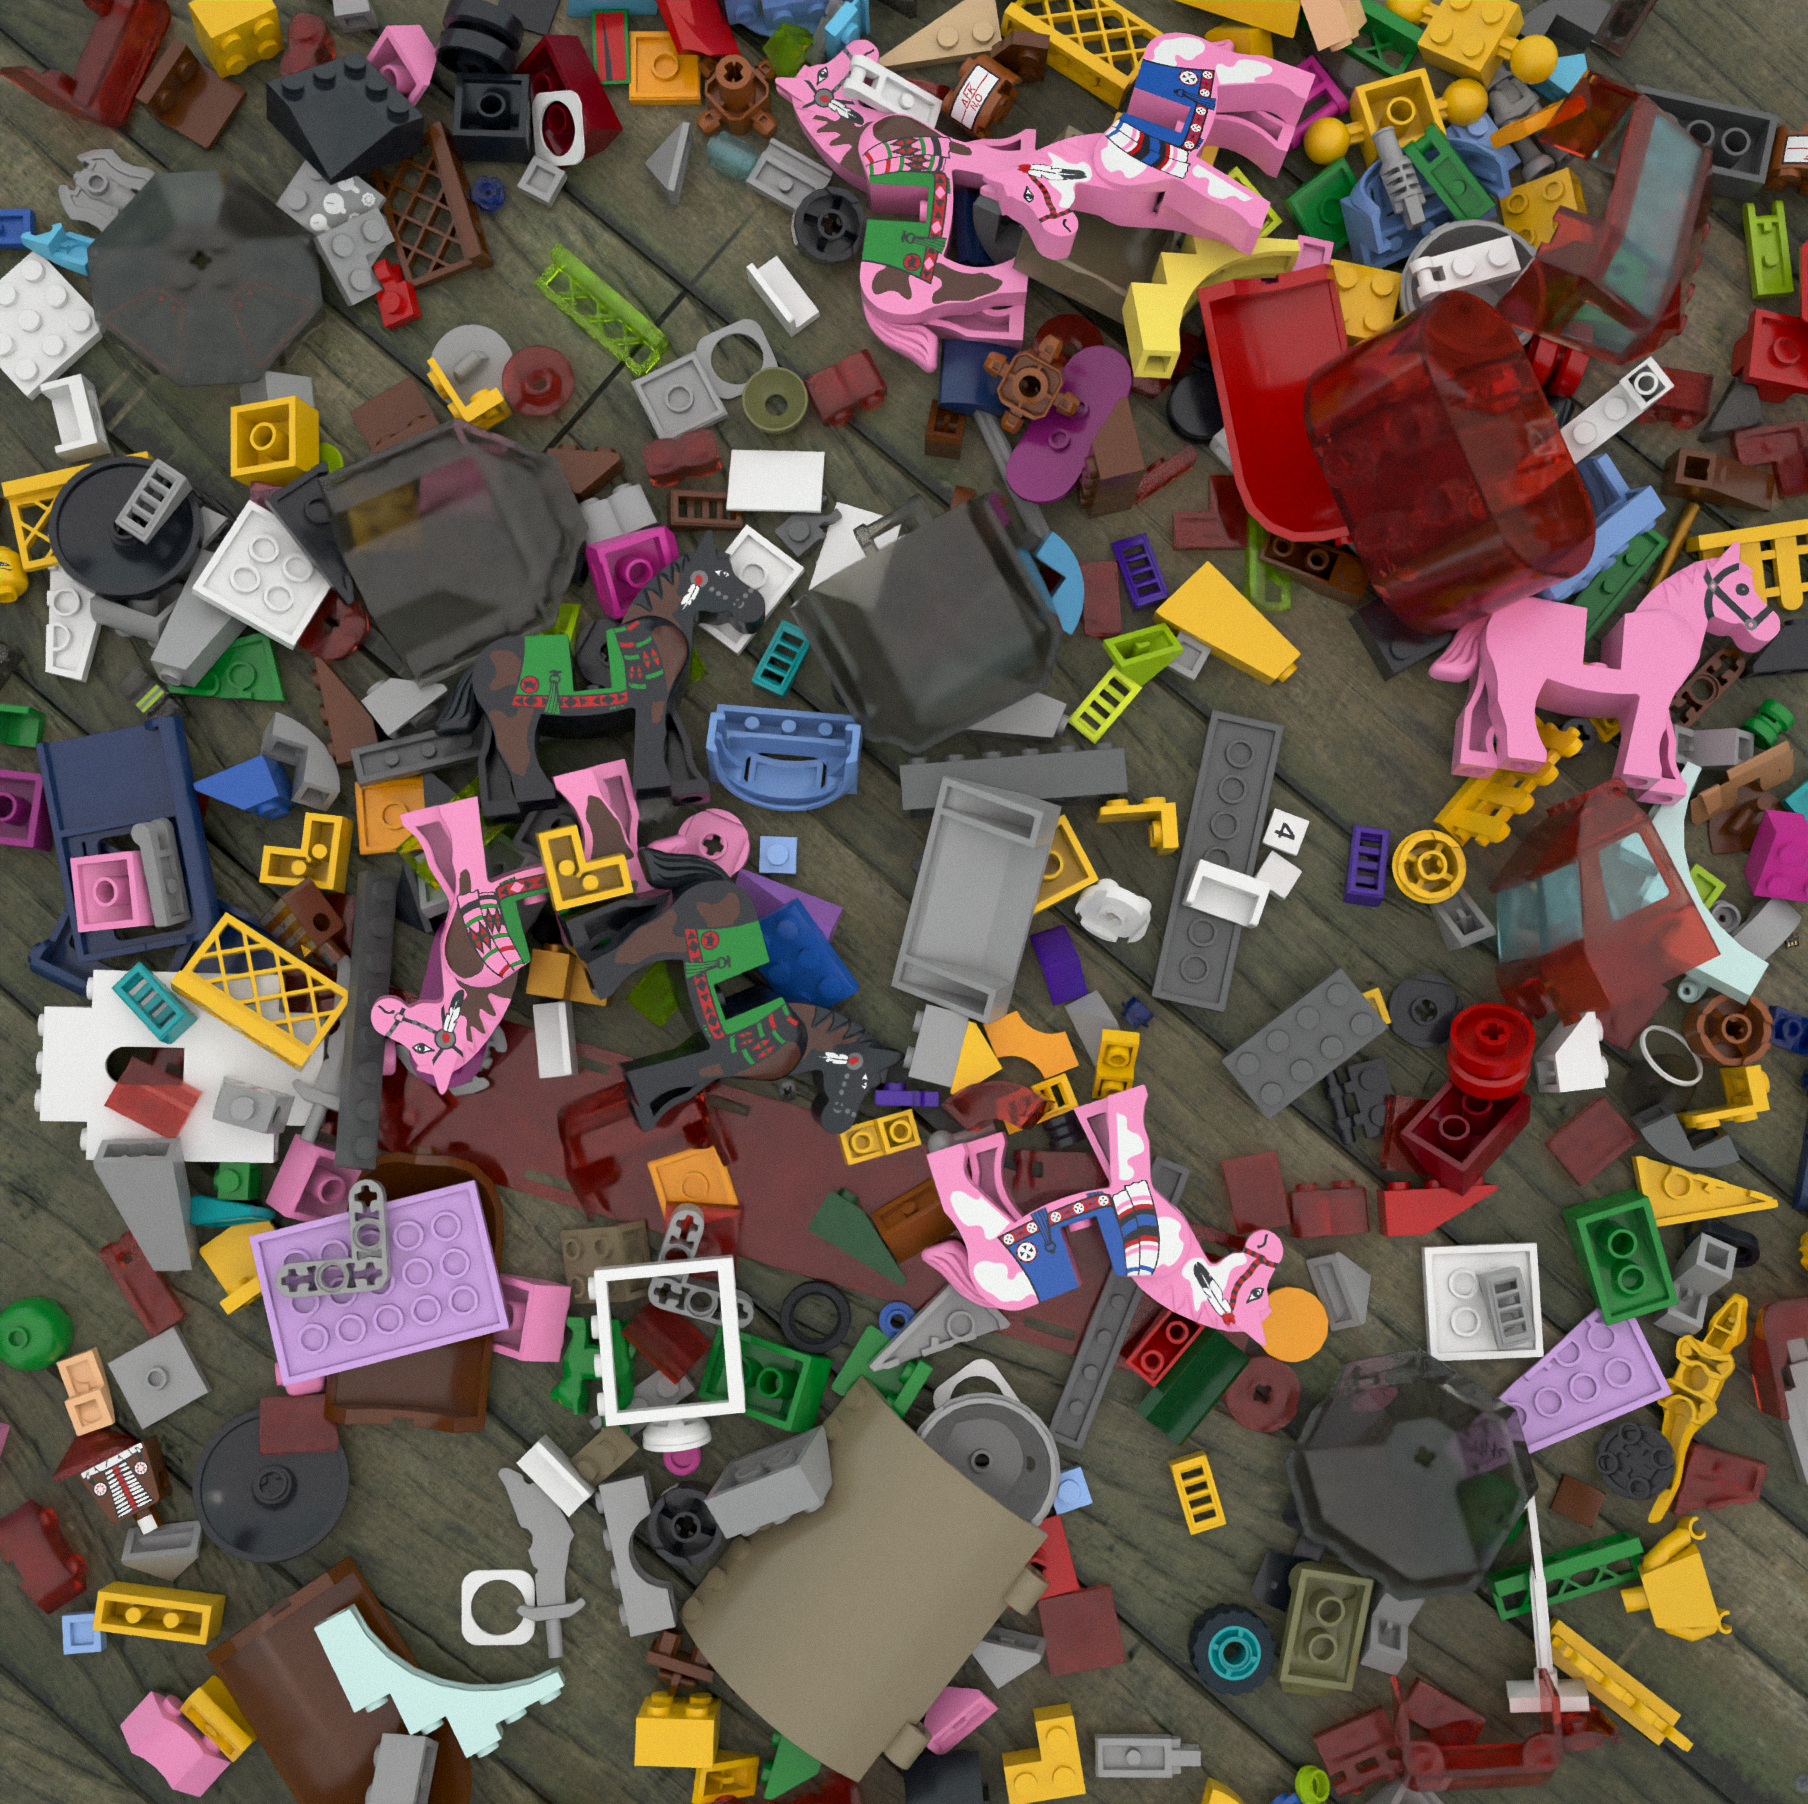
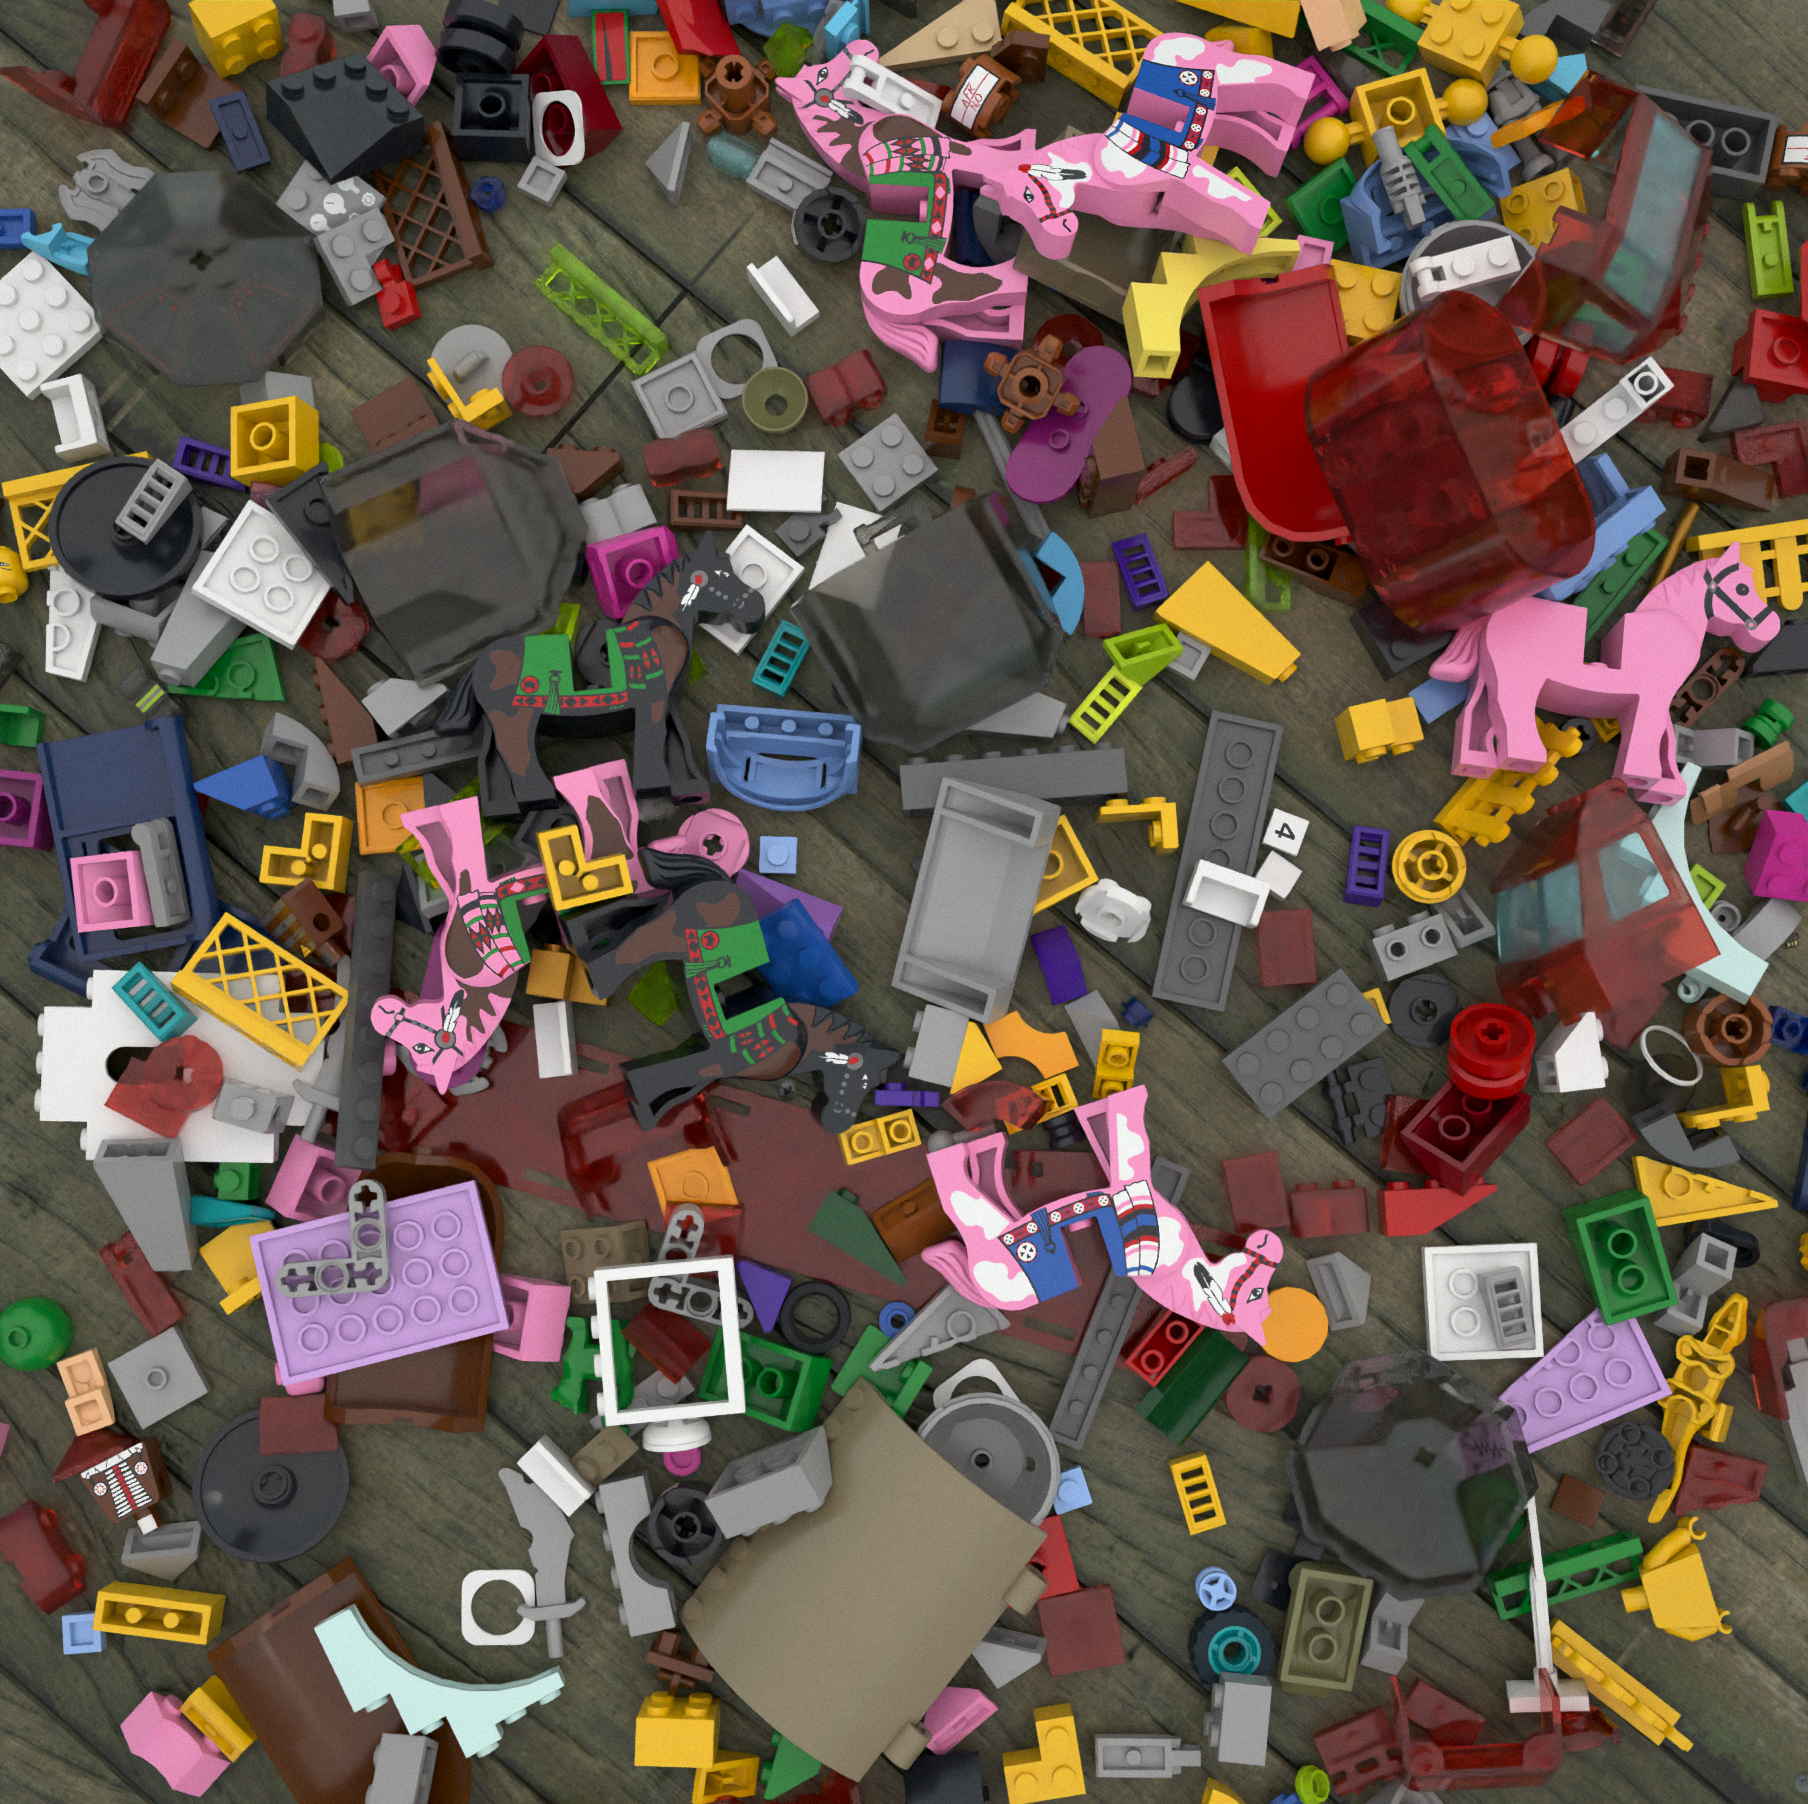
(179, 1096): none -> clear red plate
(182, 456): none -> dark purple slope
(240, 132): none -> dark blue plate
(766, 1290): none -> dark purple slope
(887, 463): none -> light grey plate
(1222, 1593): none -> light blue wheel
(1239, 1718): none -> light grey brick
(1286, 947): none -> clear red plate
(1378, 727): none -> yellow brick
(1410, 947): none -> light grey brick
(1438, 697): none -> medium blue slope
(1718, 1425): none -> yellow slope

